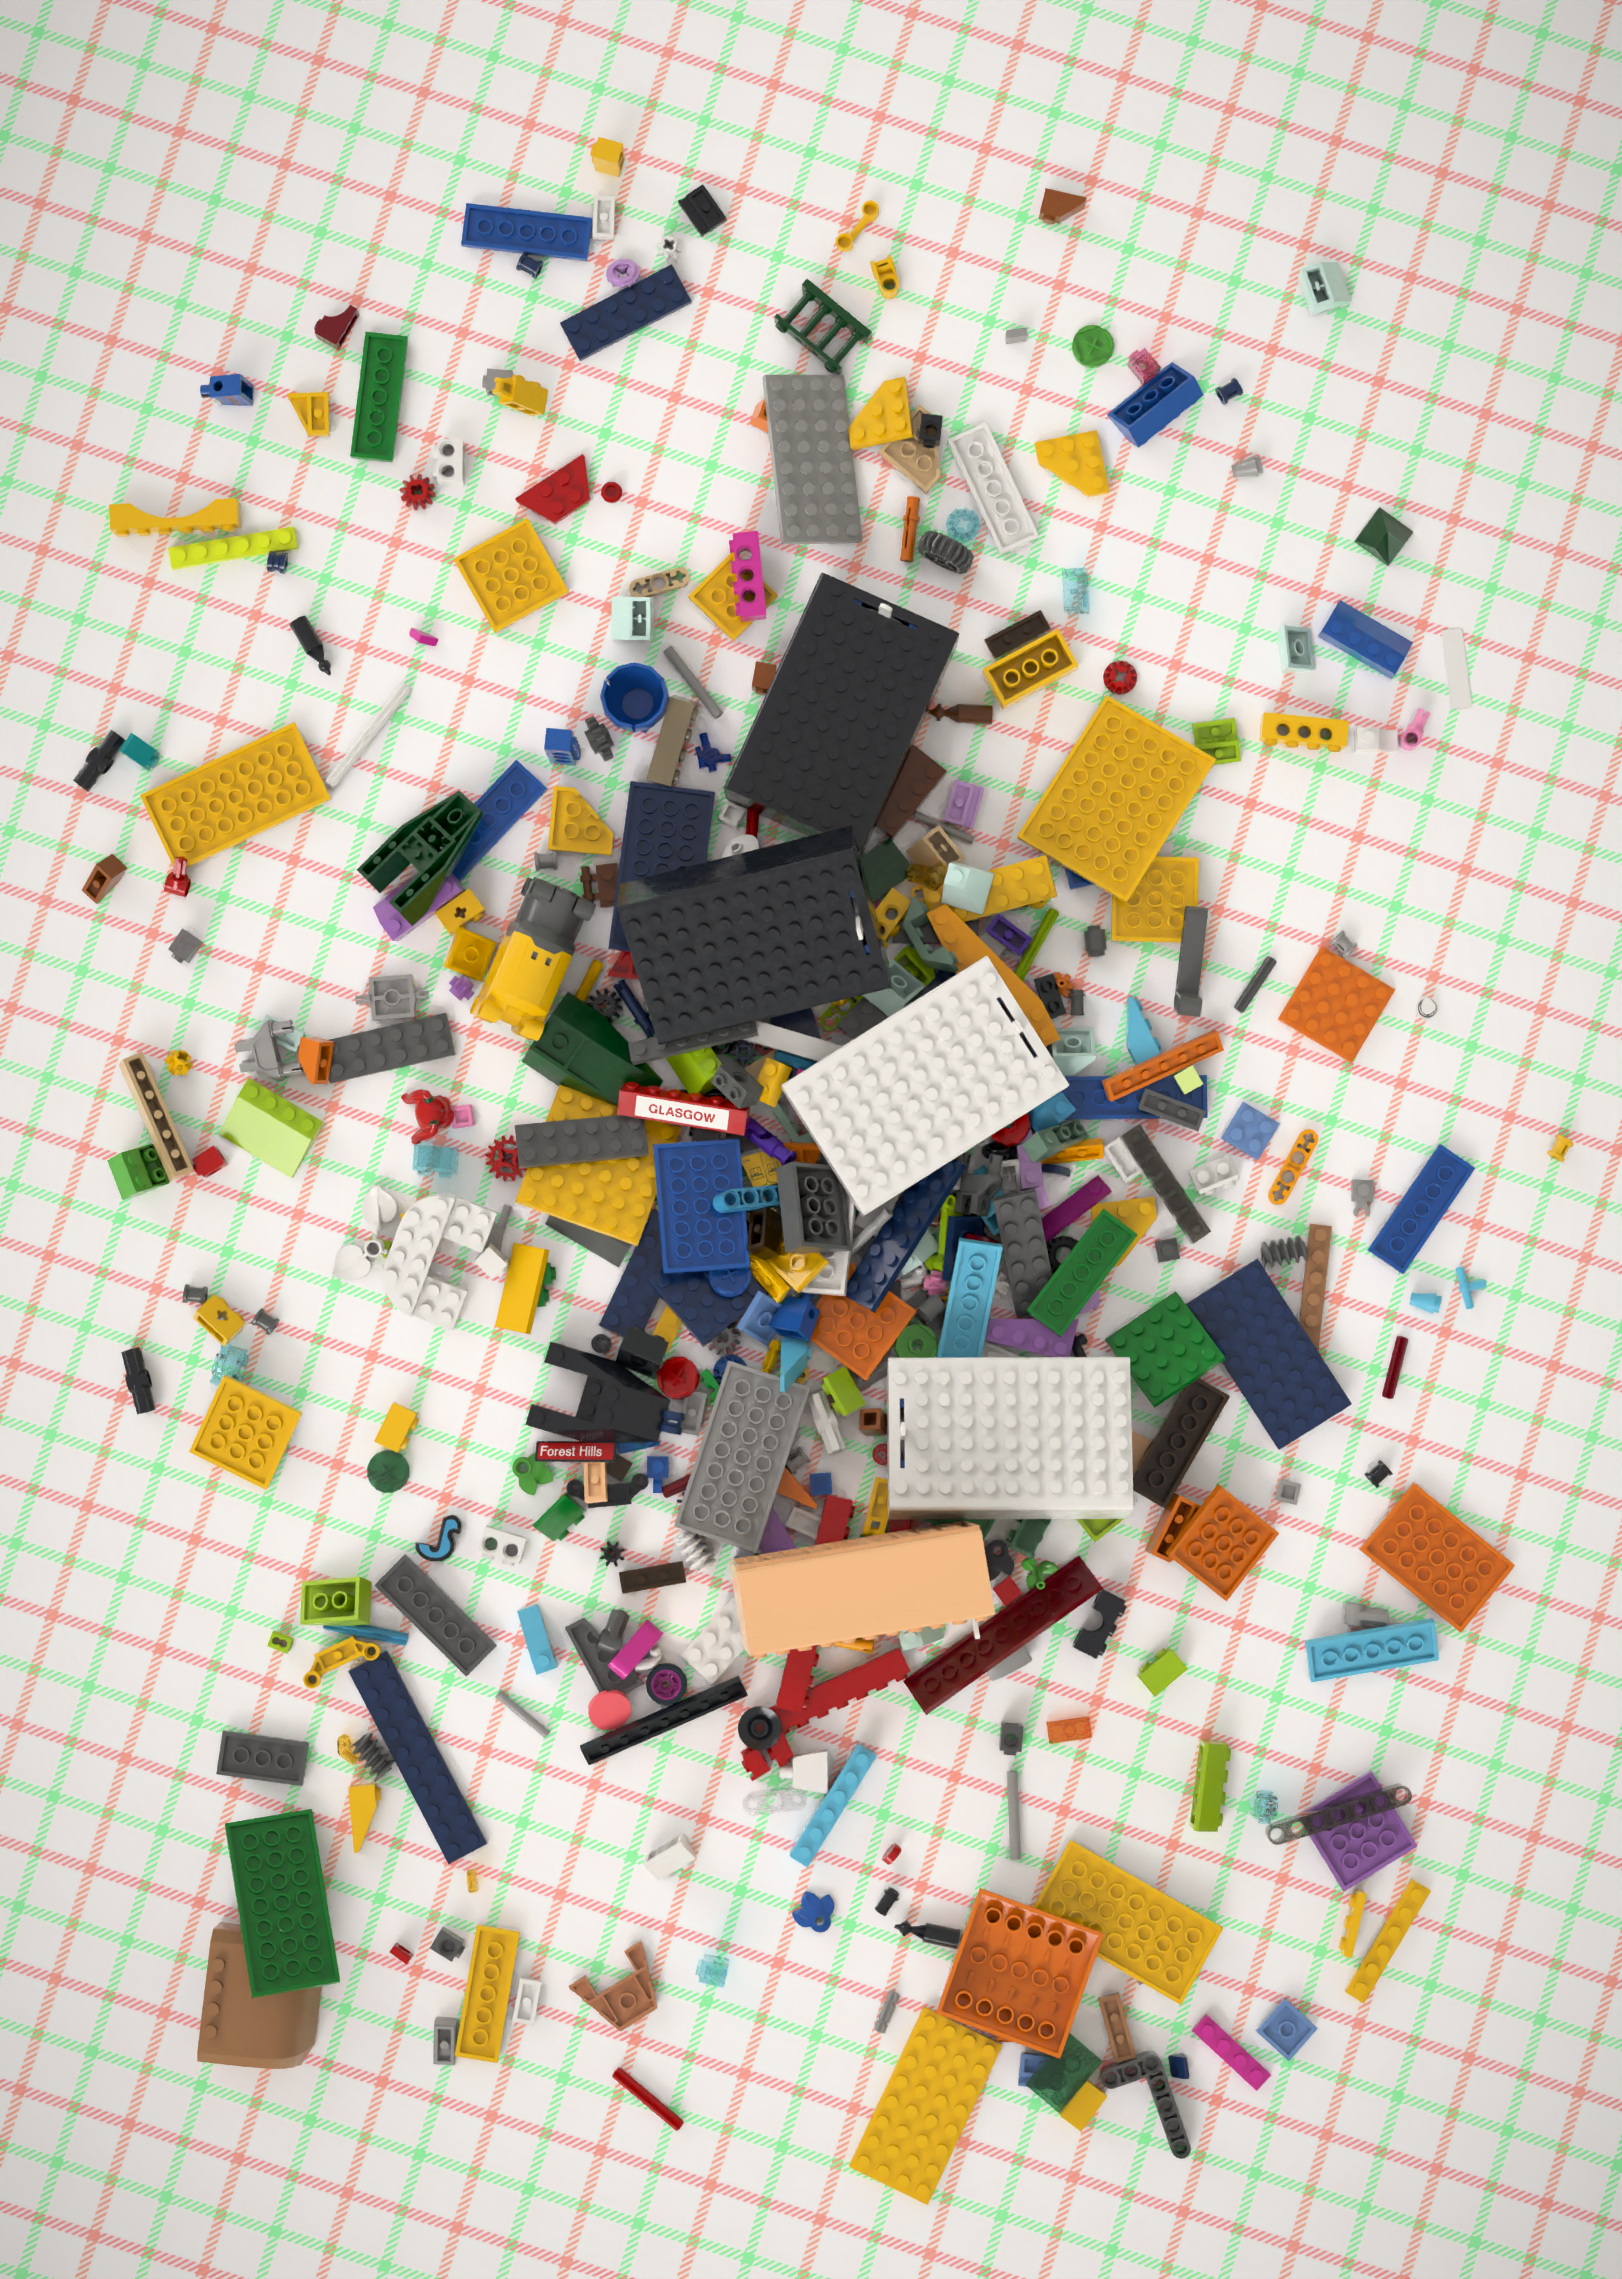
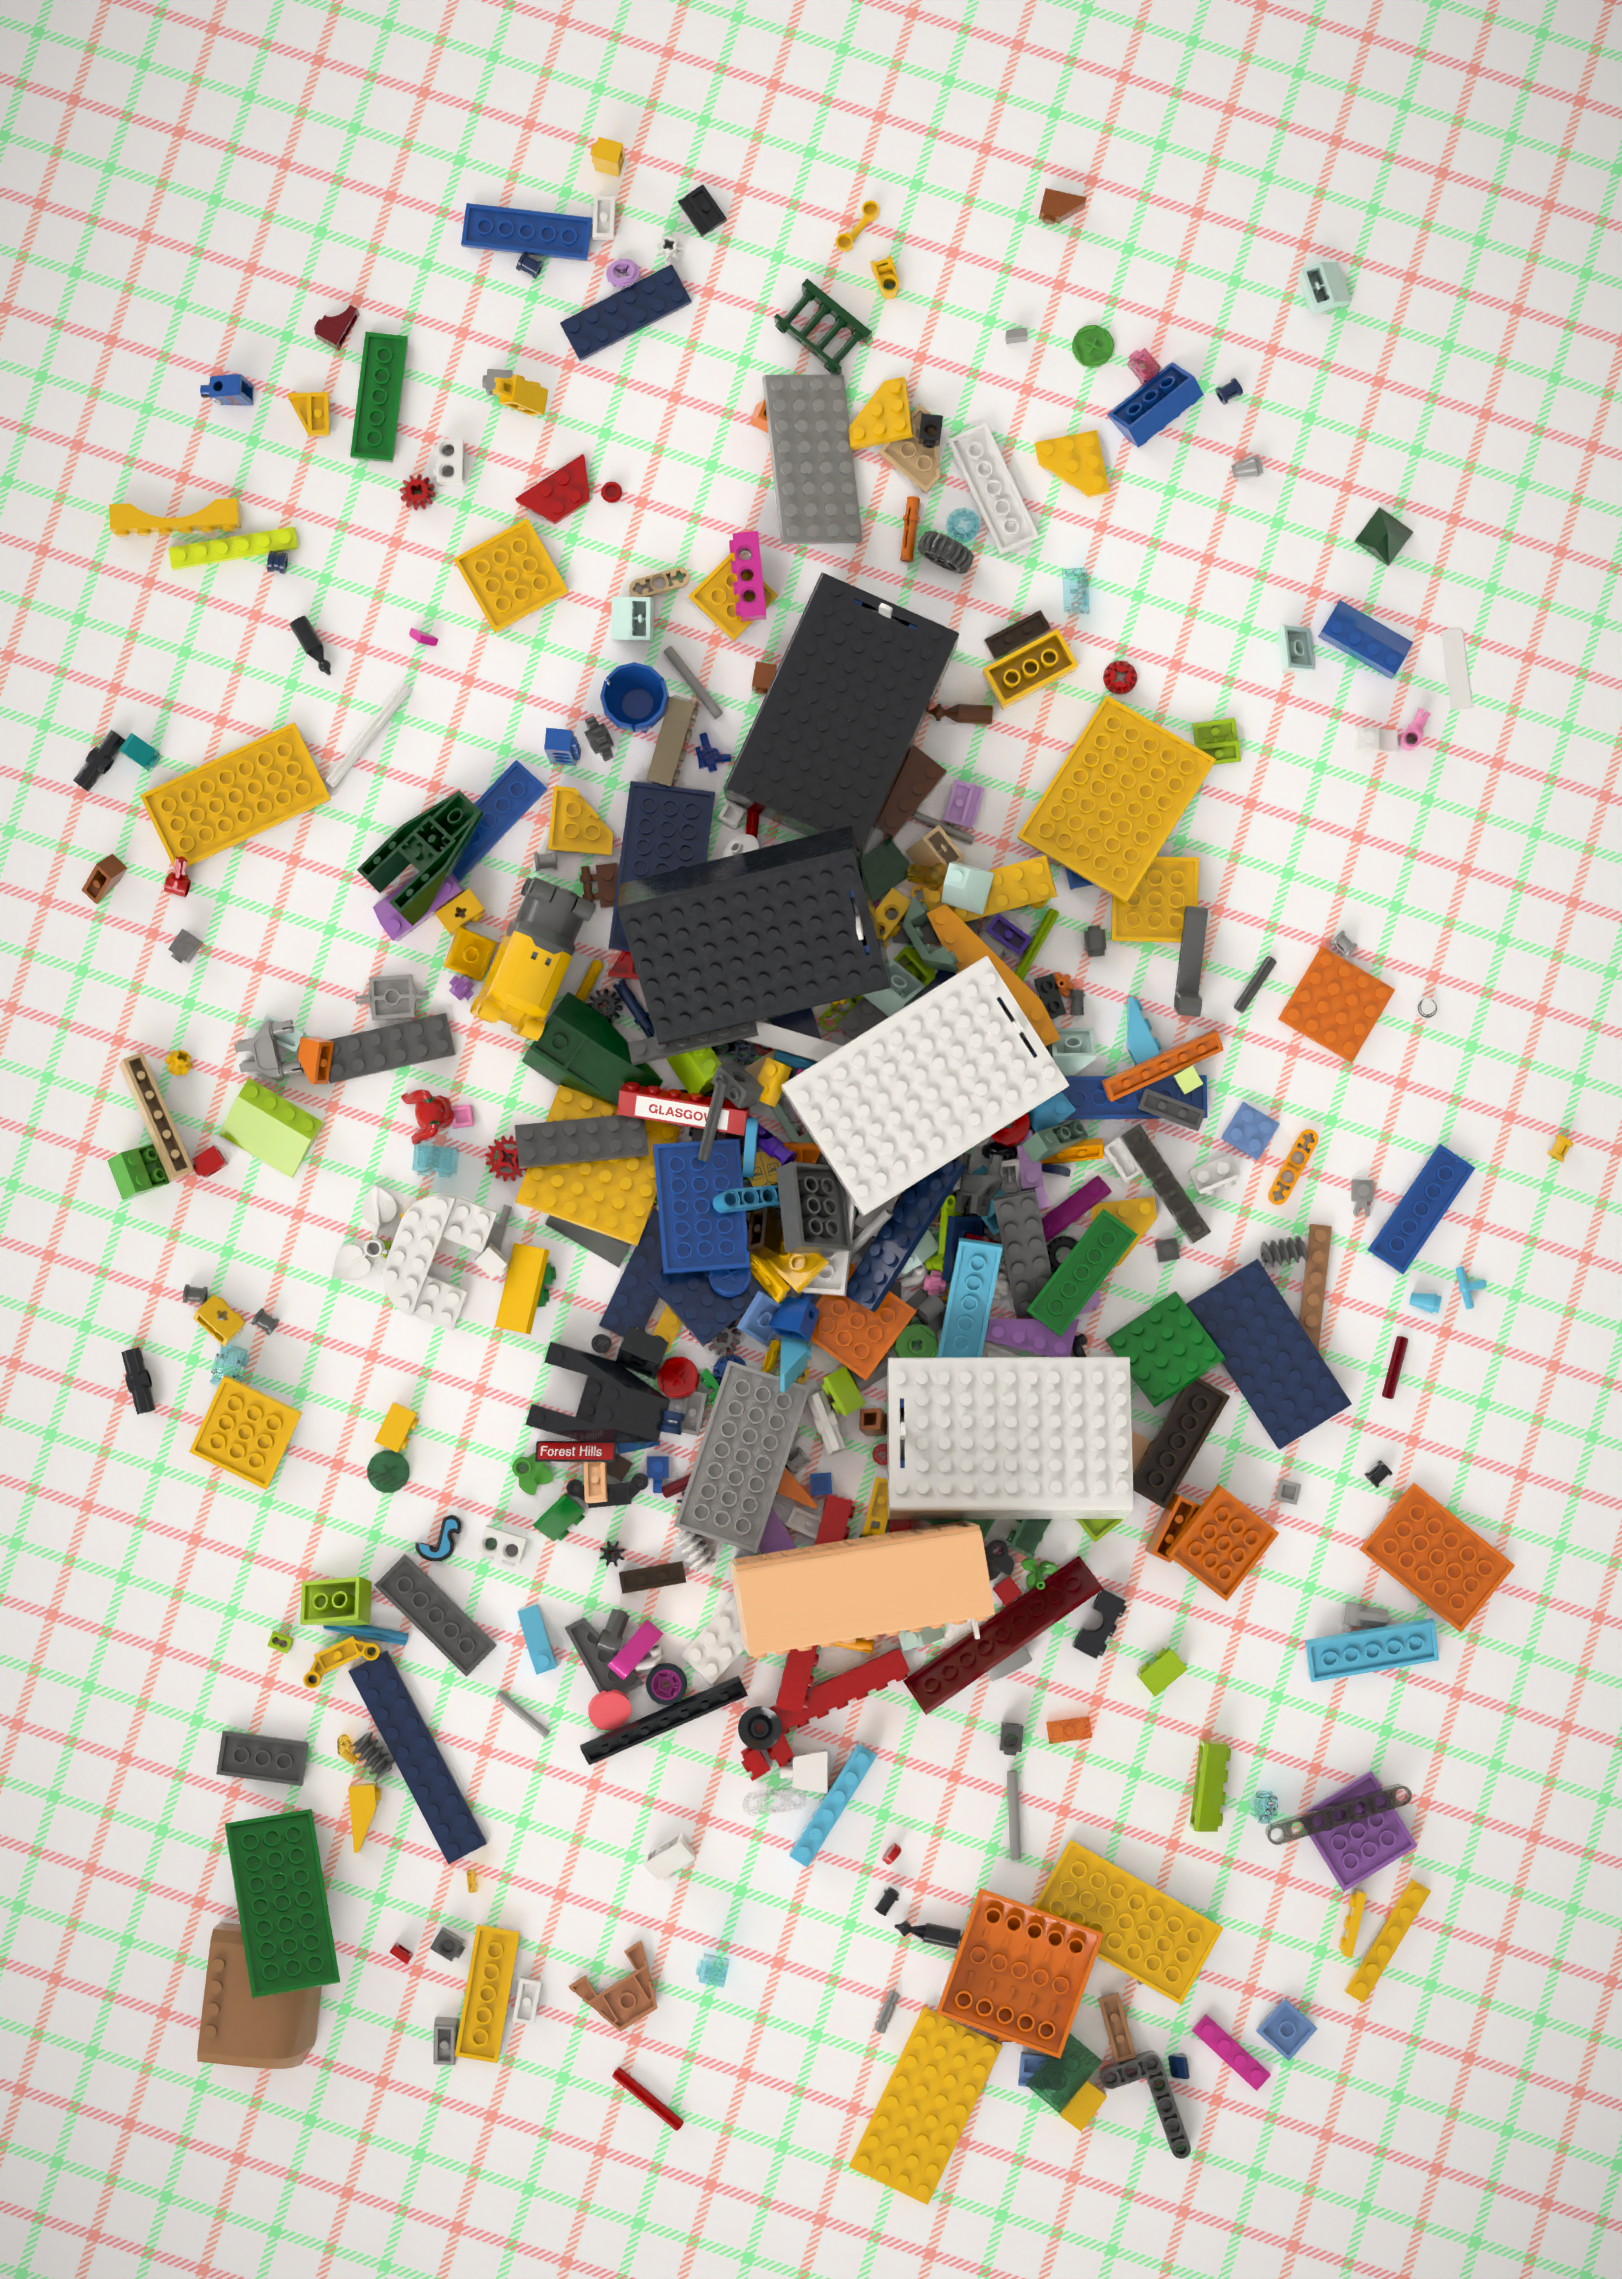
(712, 1120): none -> dark grey axle
(750, 1147): none -> dark azure beam
(813, 1909): blue plate -> none
(1337, 729): yellow brick -> none

